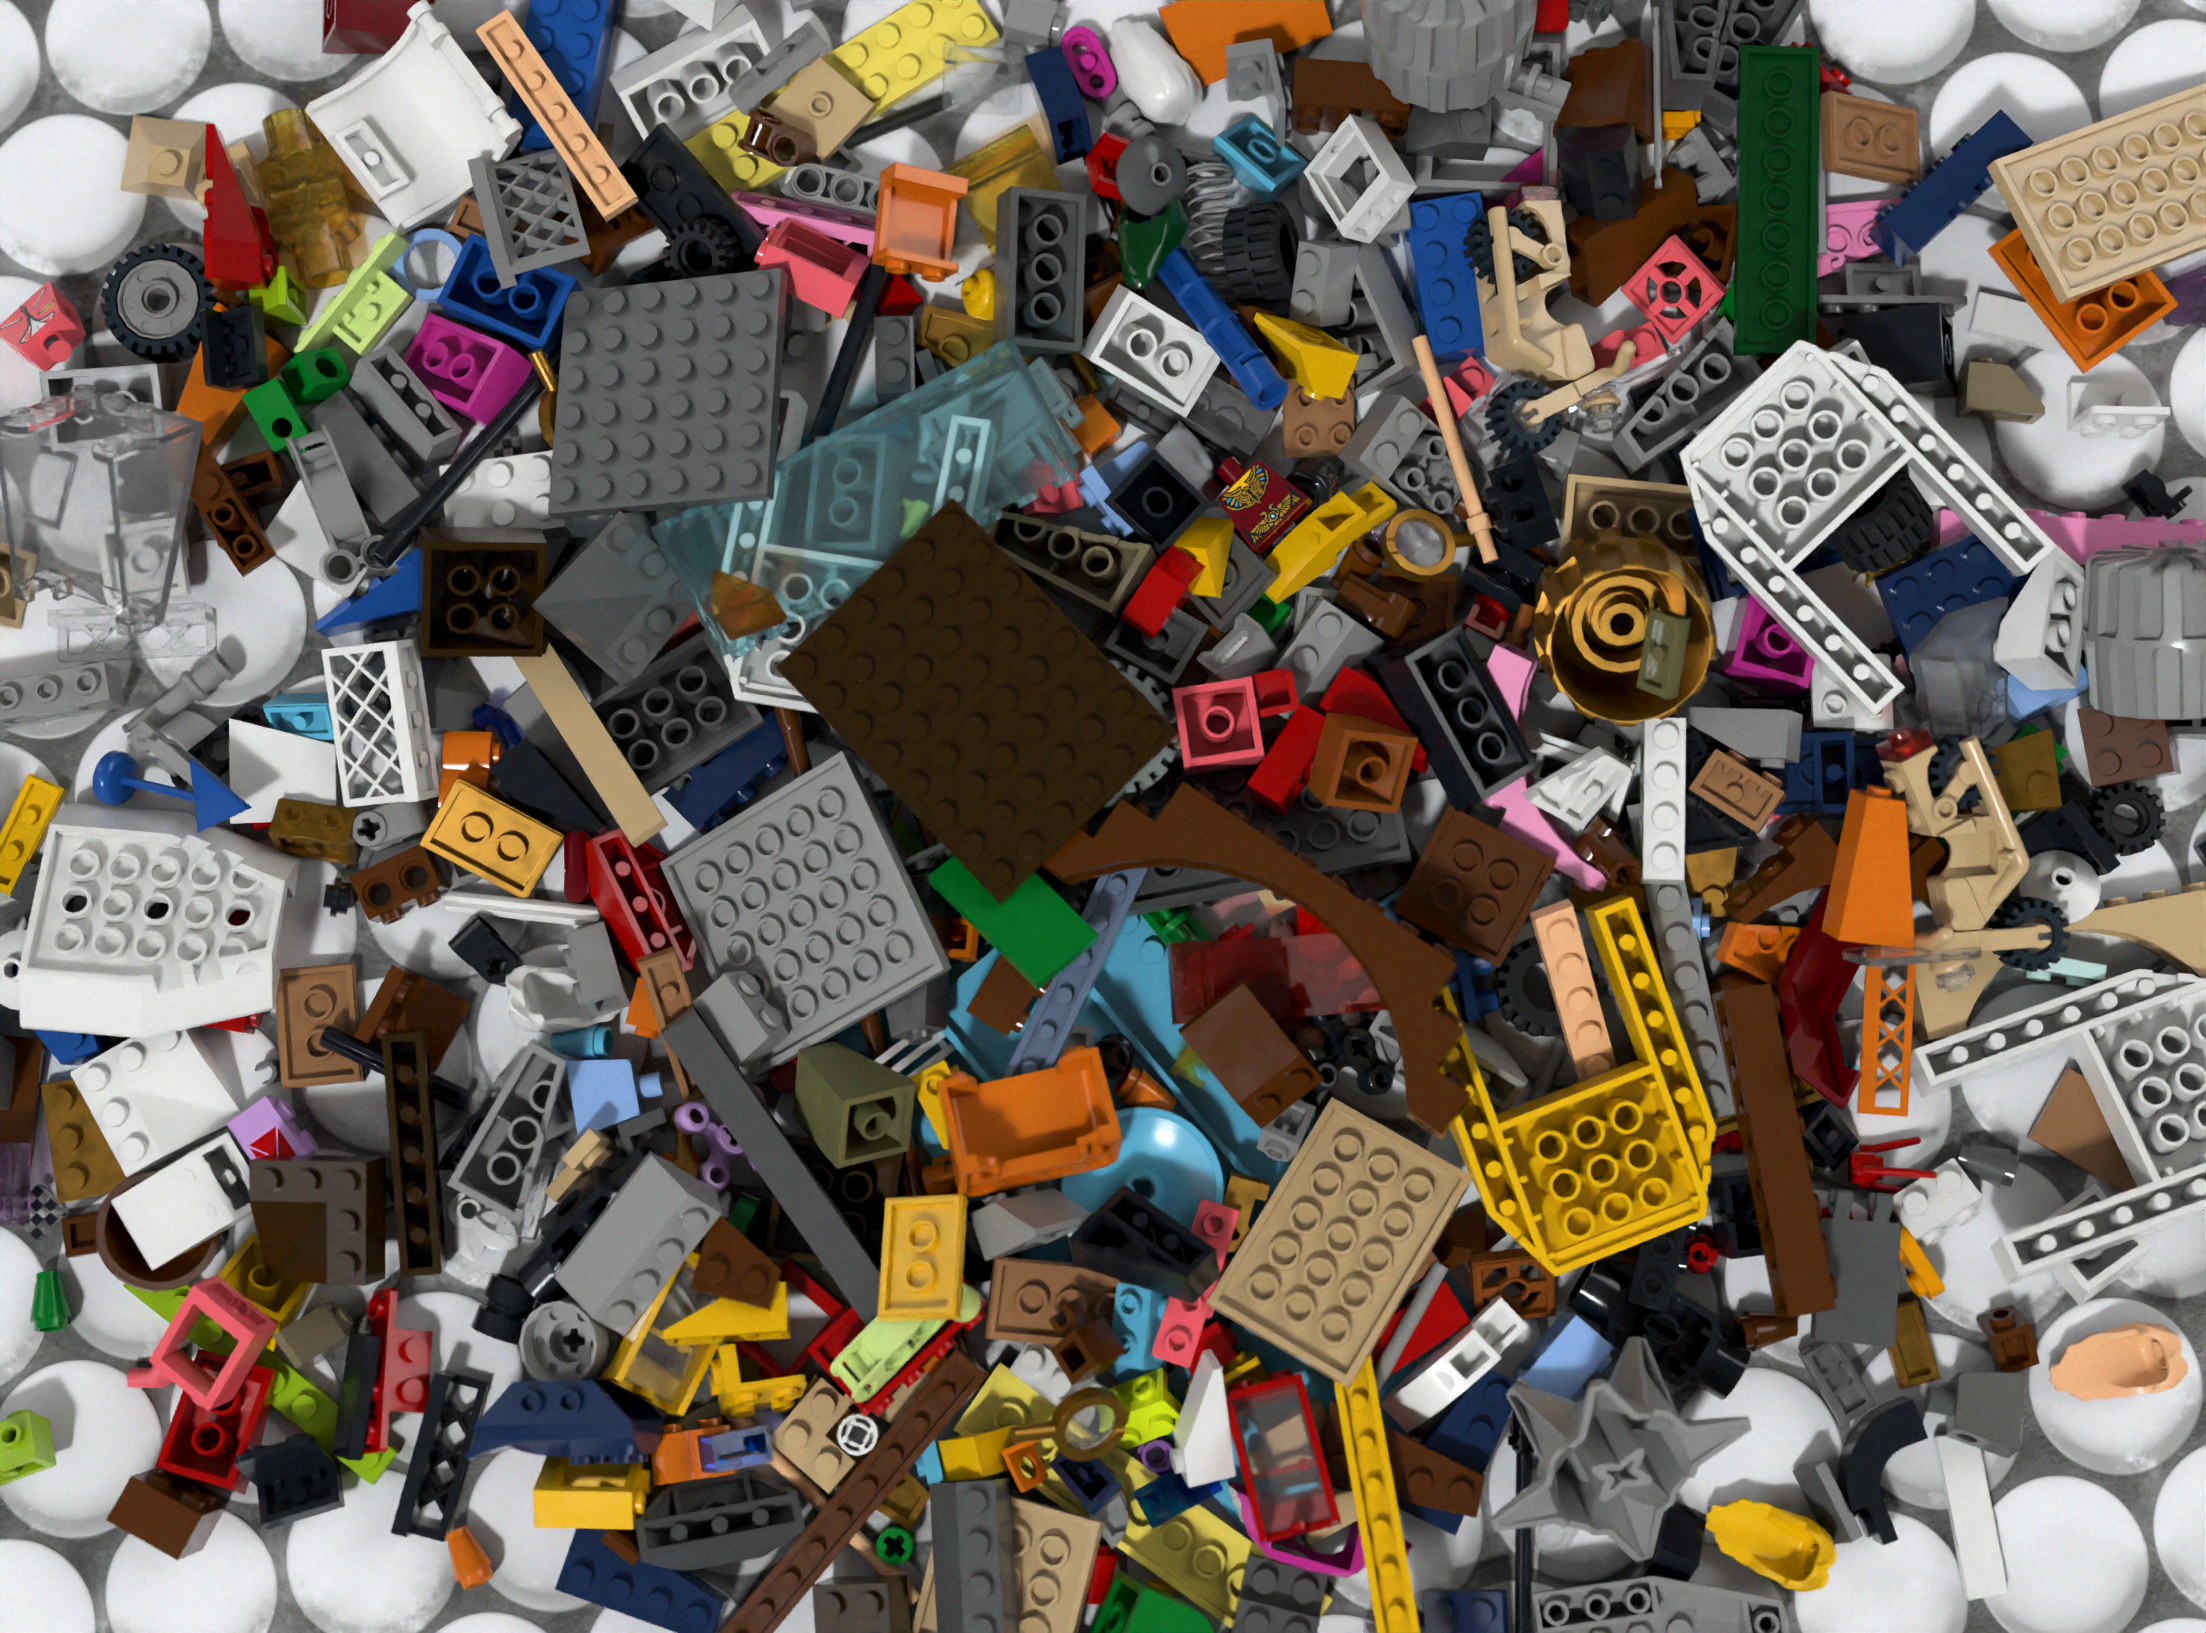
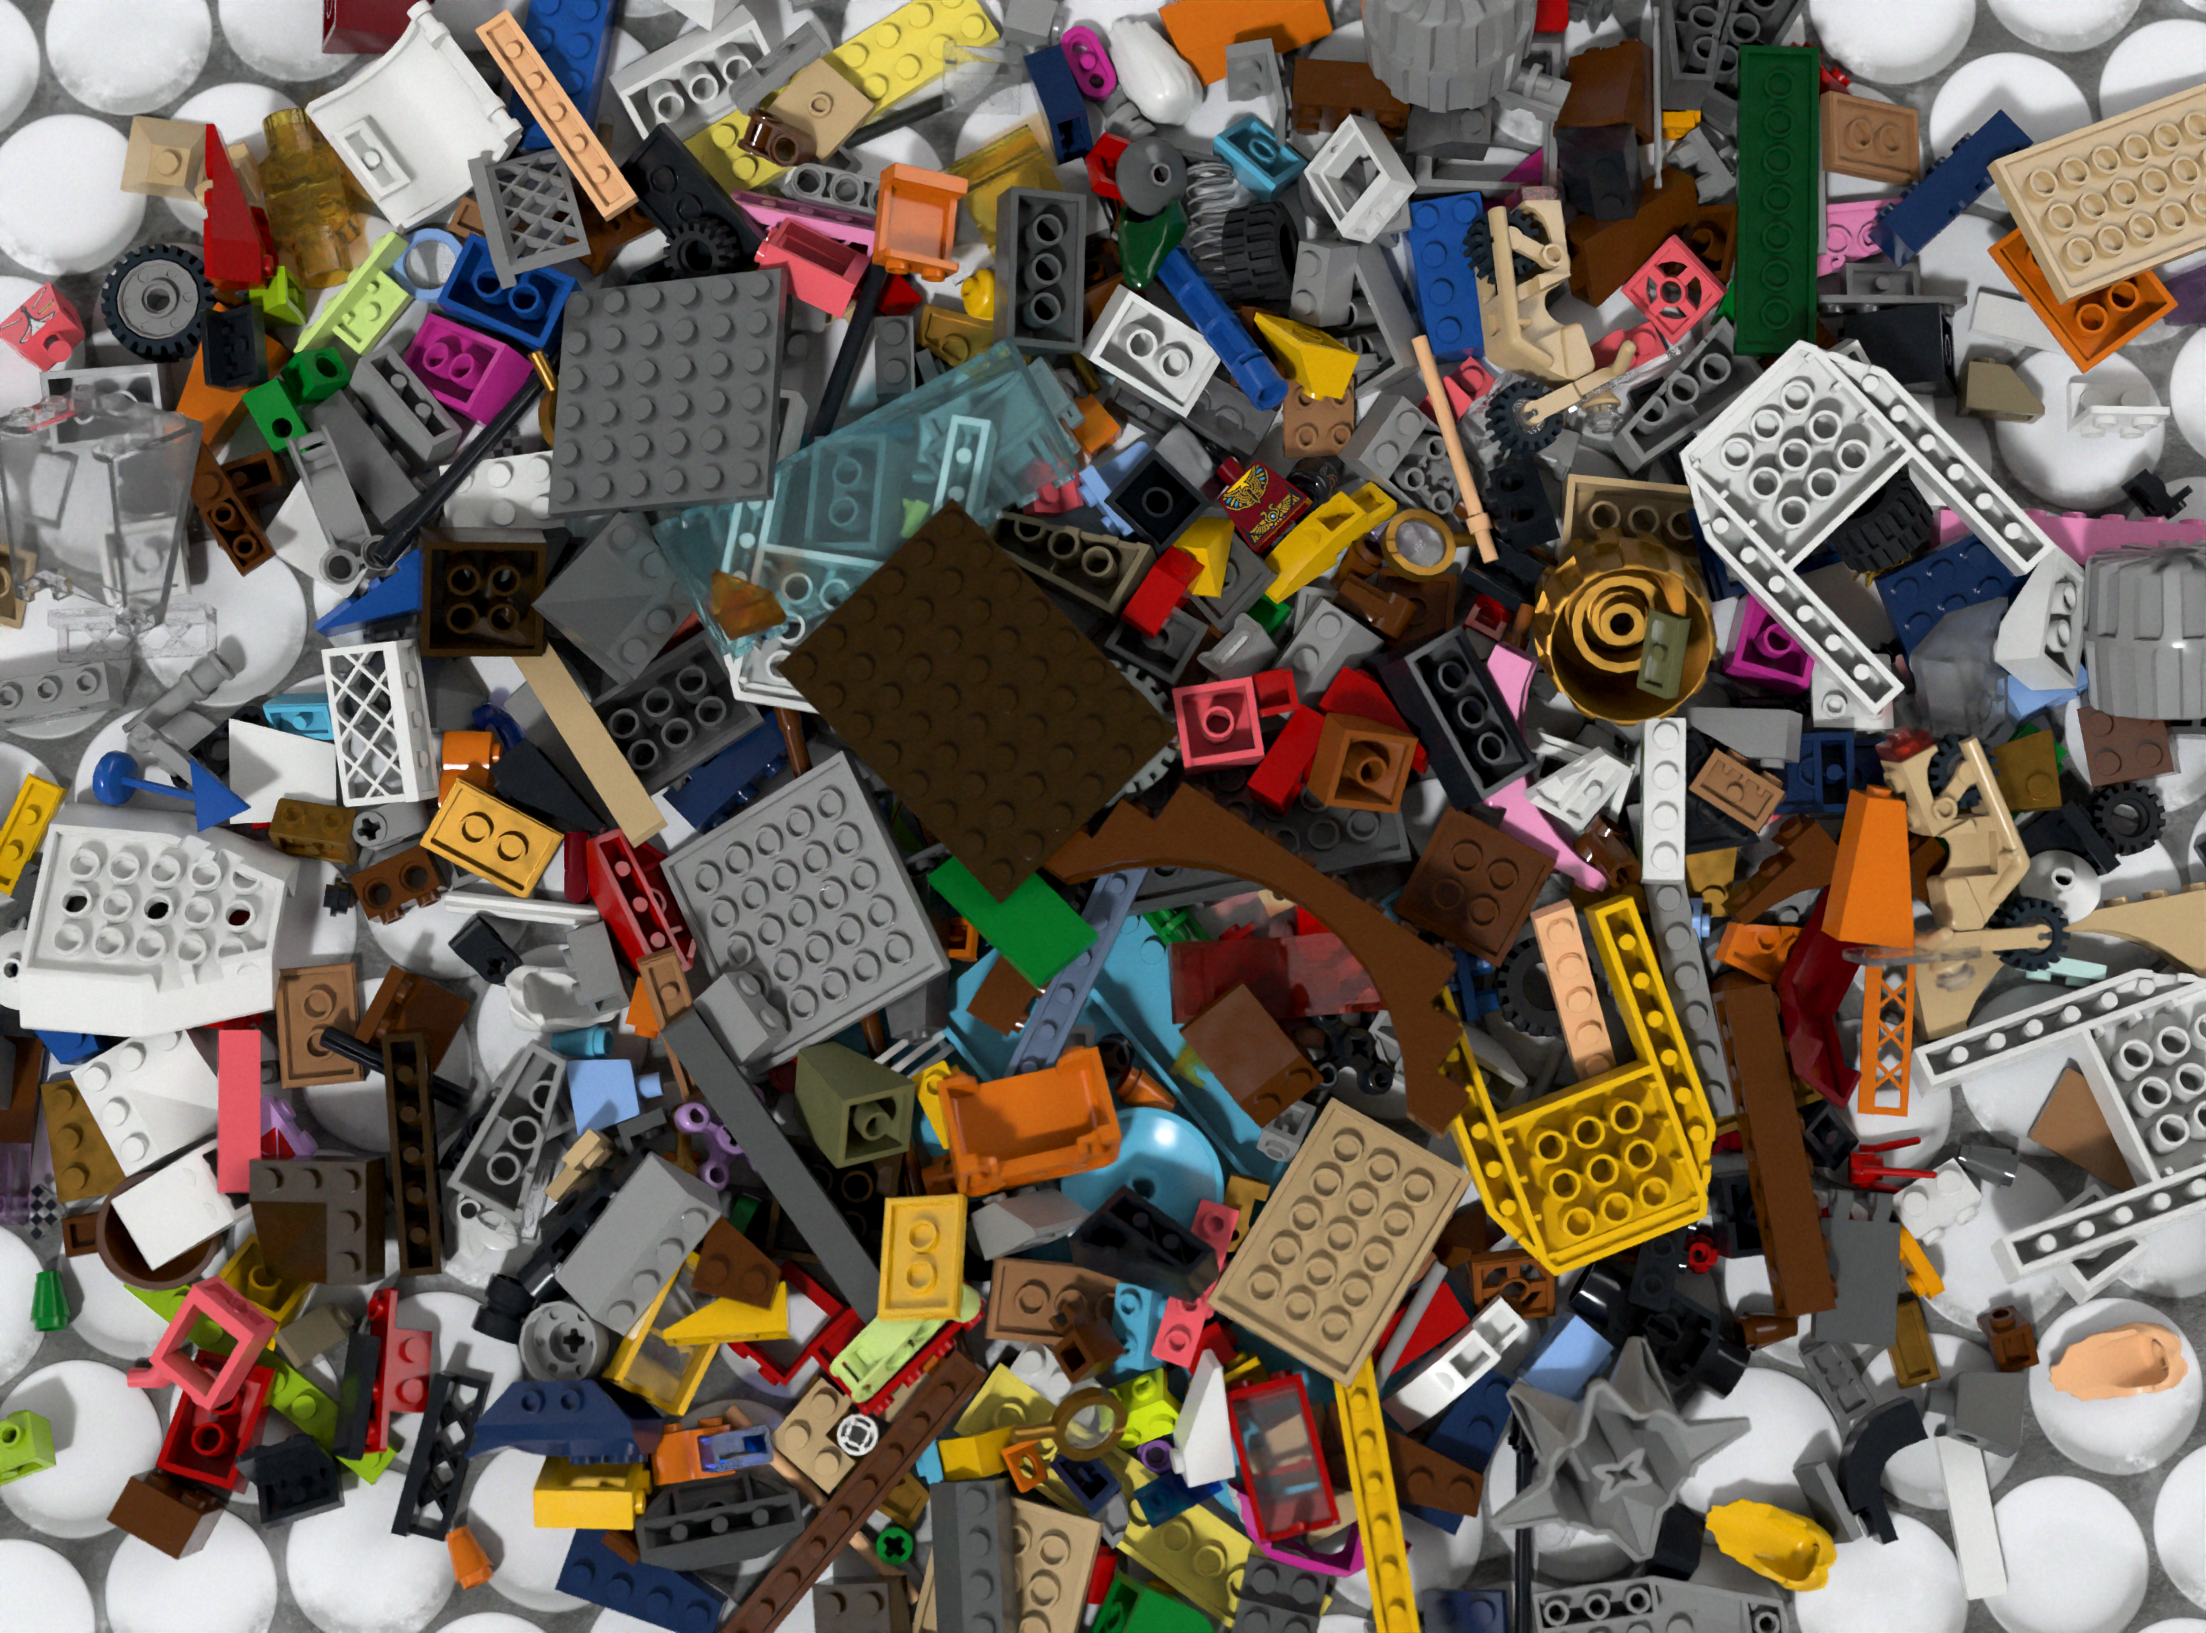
(238, 1108): none -> coral tile
(744, 1398): yellow bracket -> none

